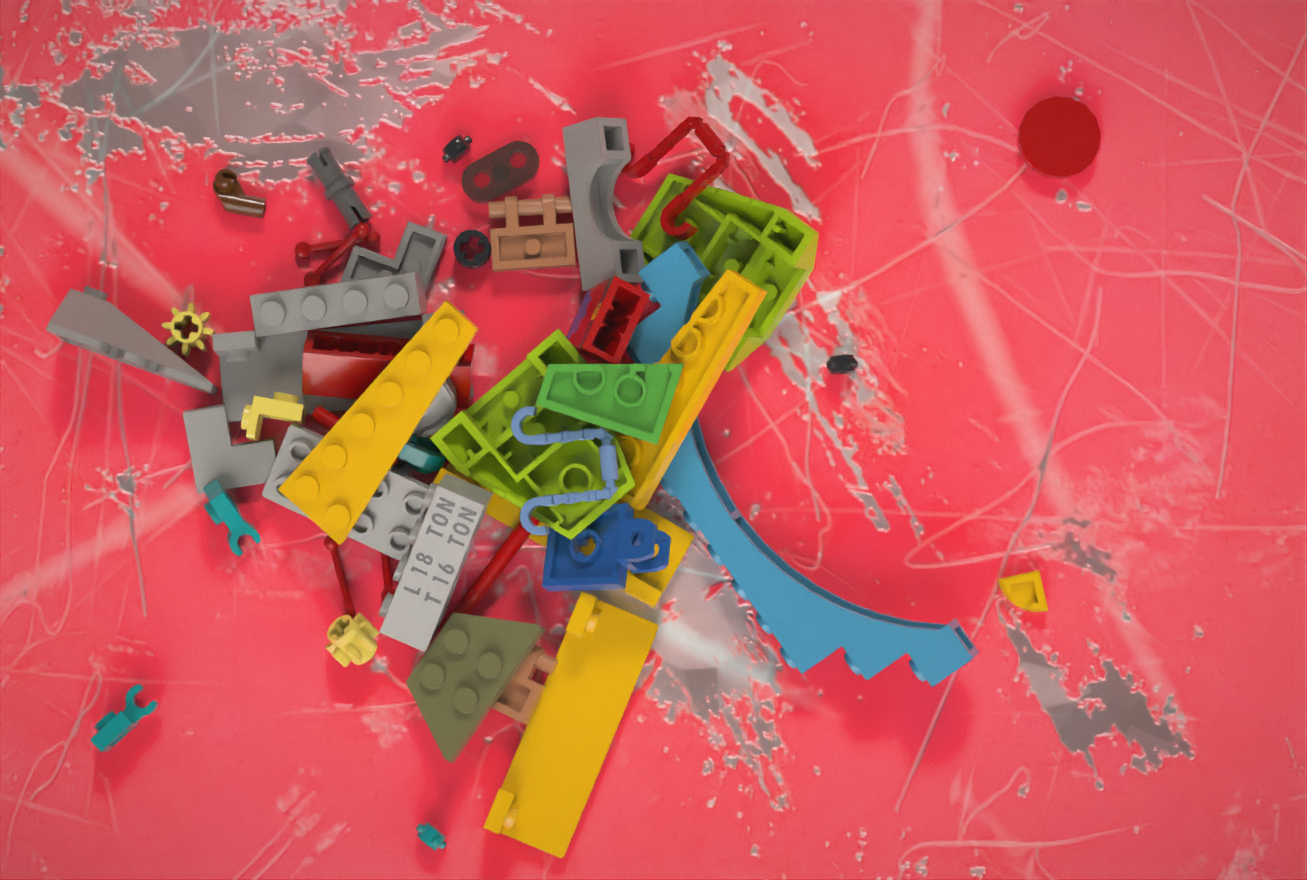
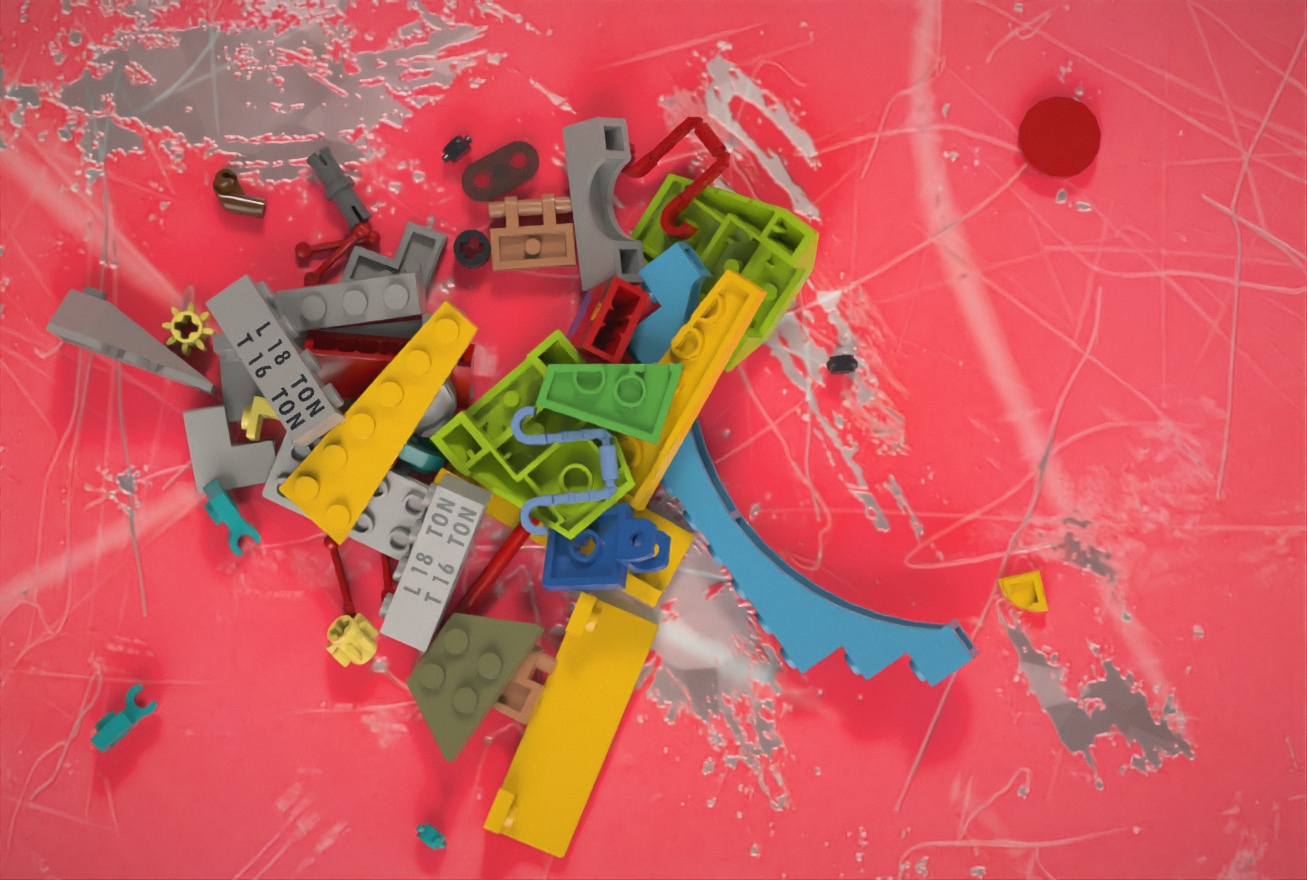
(276, 360): none -> light grey brick

